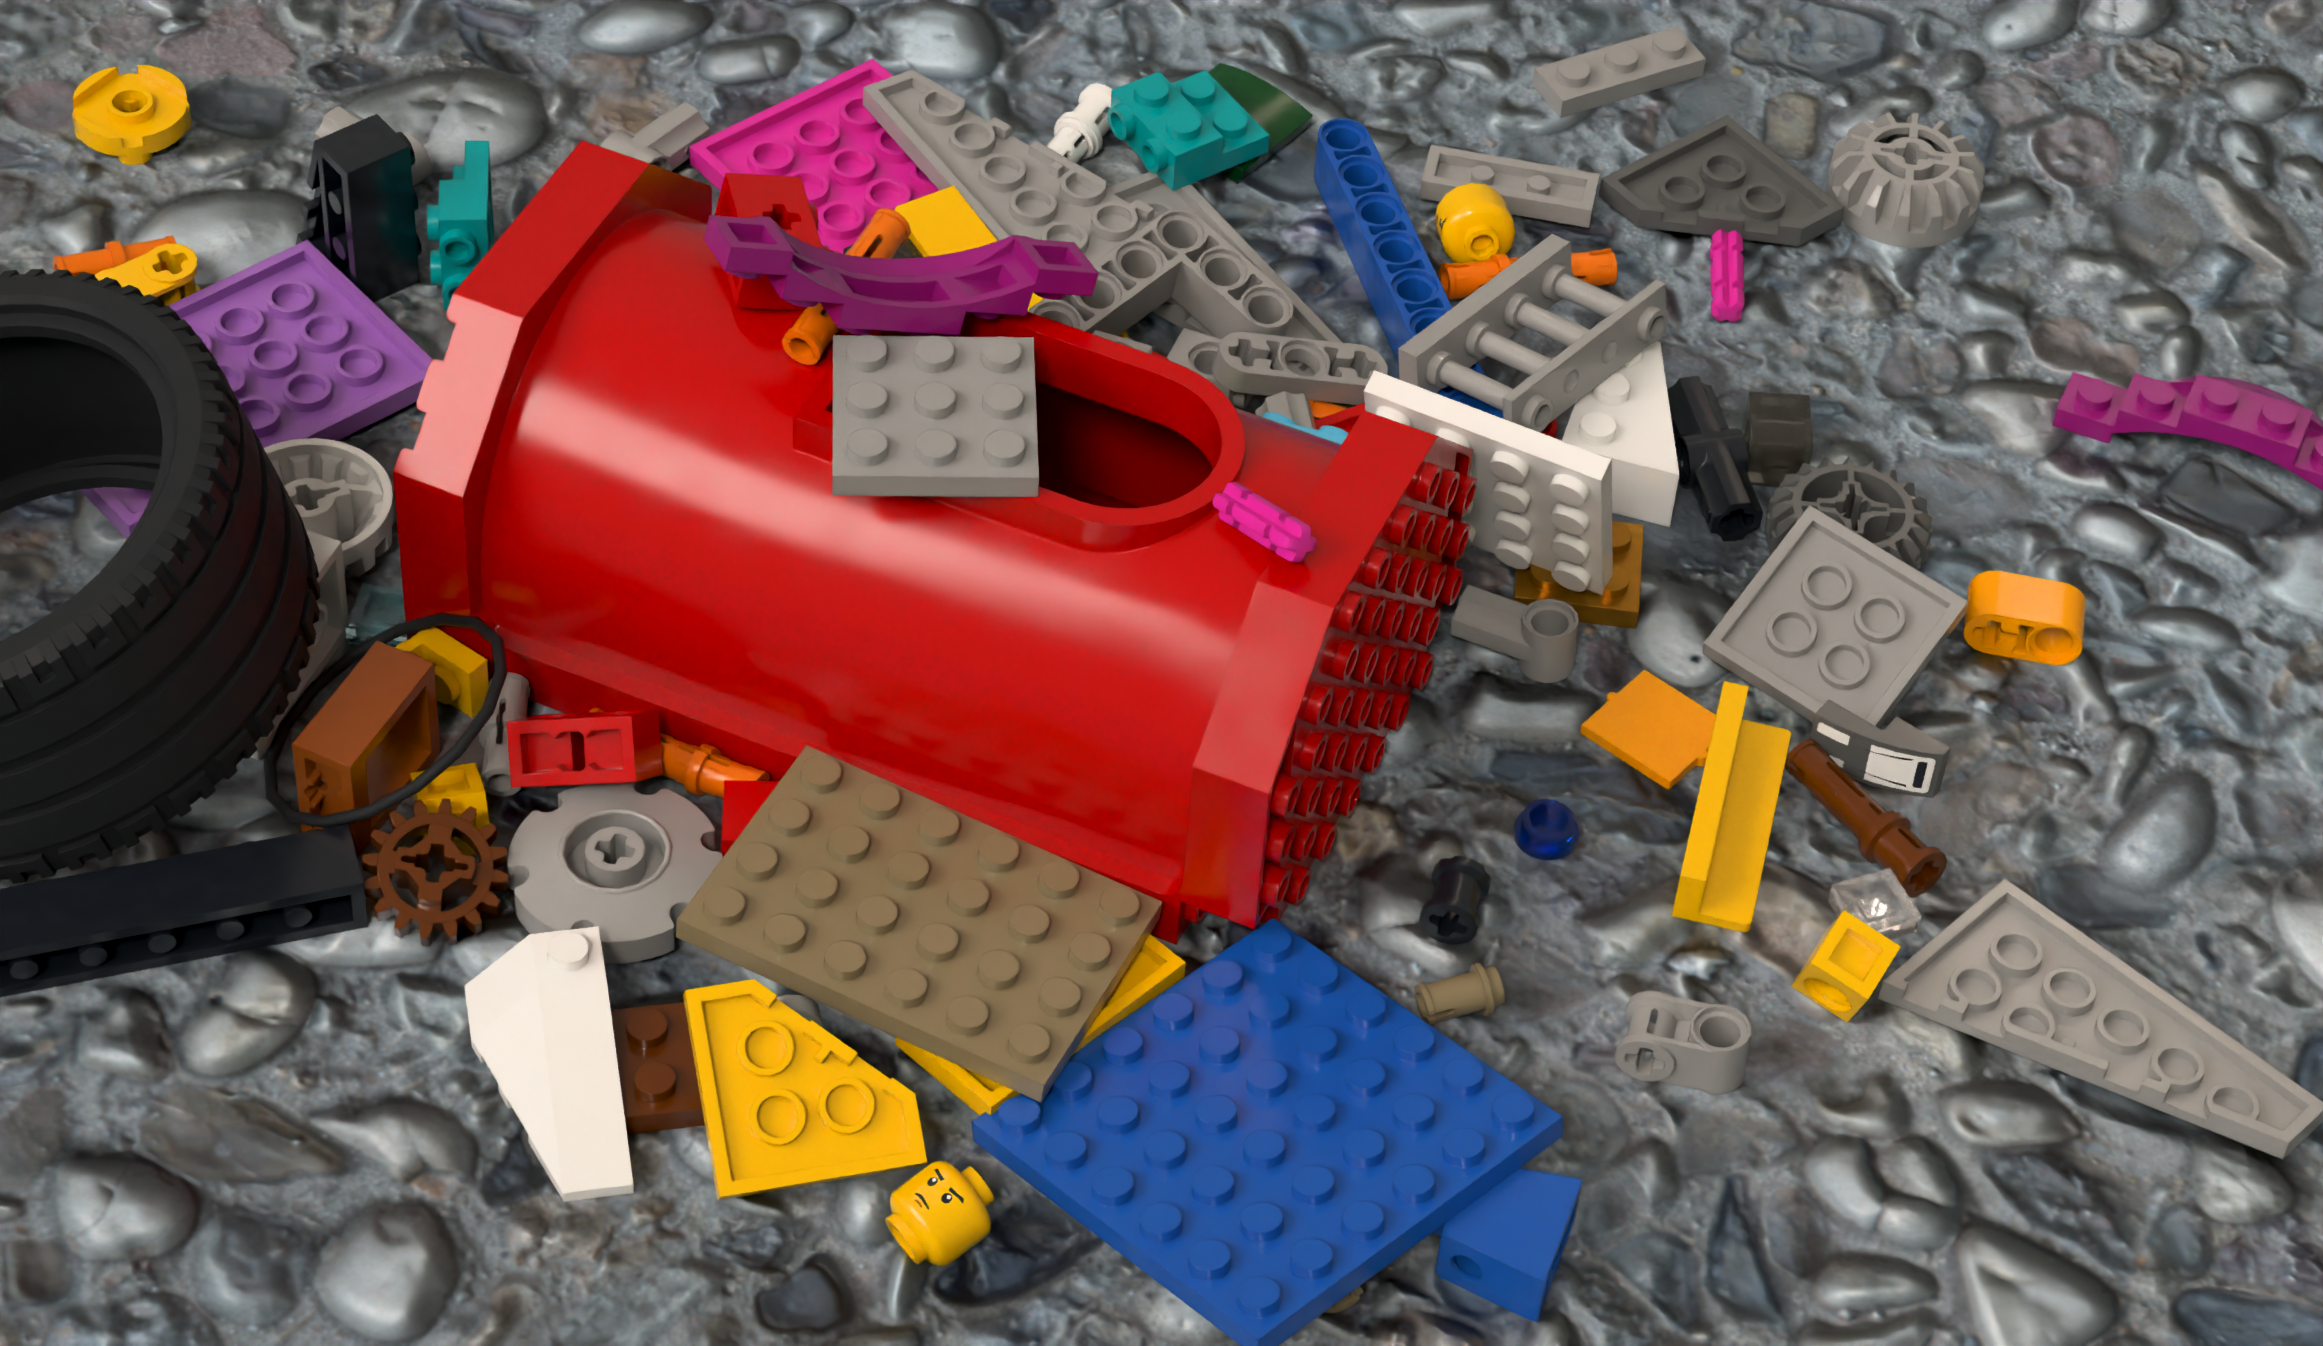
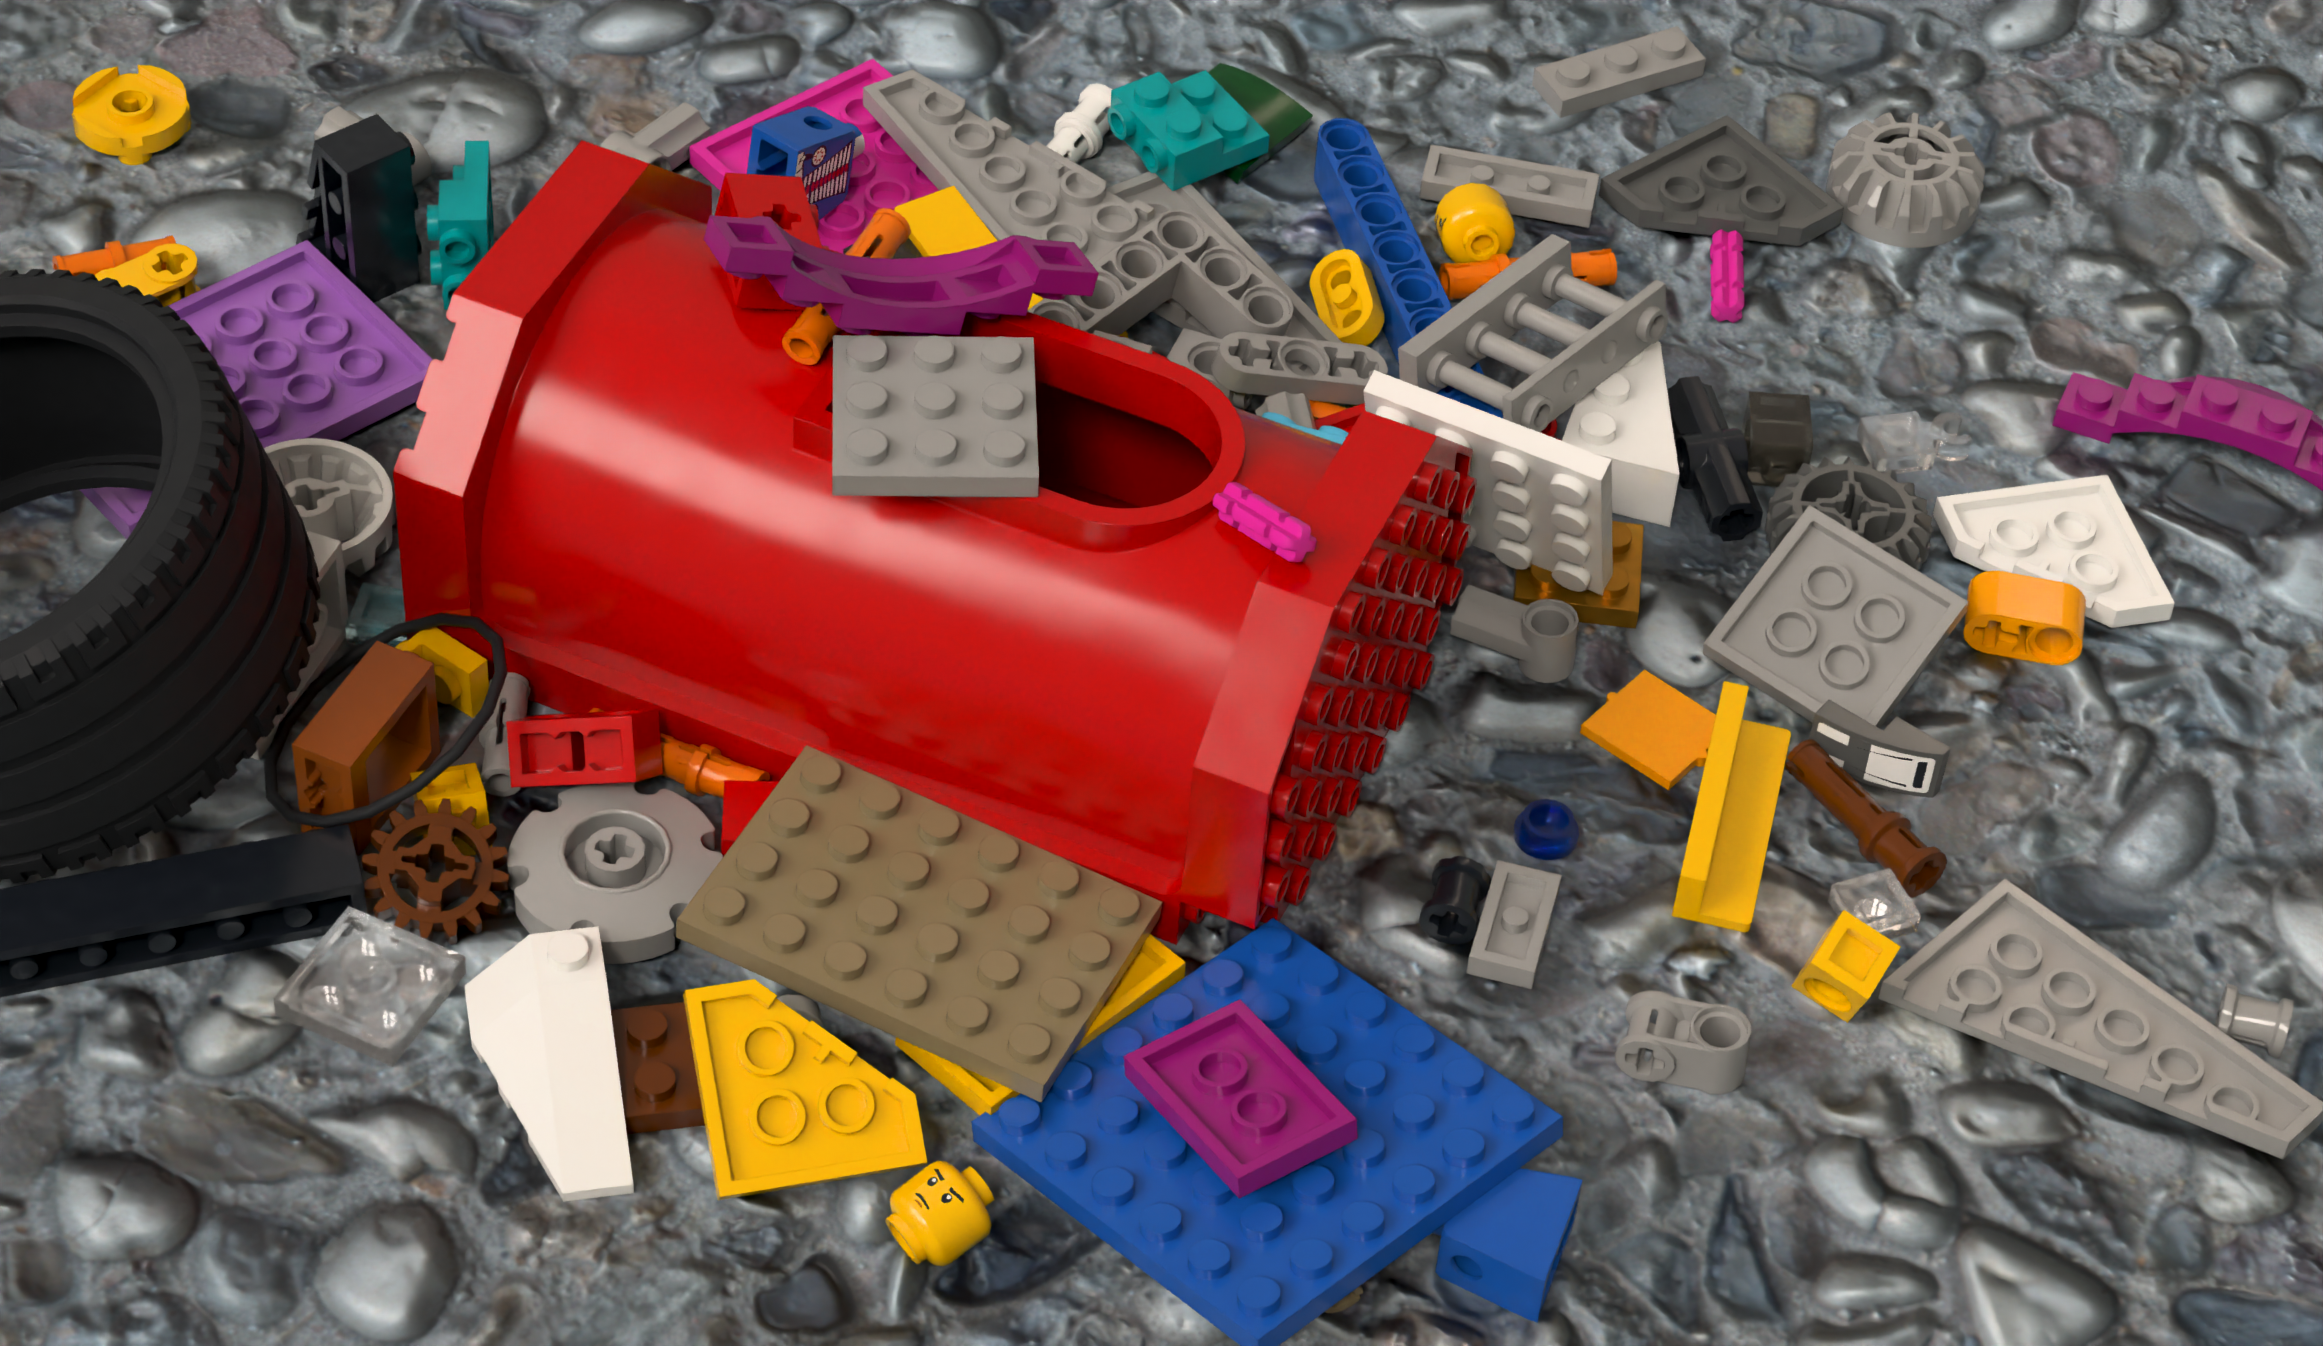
(370, 986): none -> clear plate
(809, 147): none -> blue torso
(1240, 1098): none -> magenta plate
(1347, 297): none -> yellow plate
(1460, 995): dark tan pin -> none
(1514, 924): none -> light grey plate
(1909, 445): none -> clear plate
(2061, 534): none -> white plate
(2255, 1020): none -> light grey bush

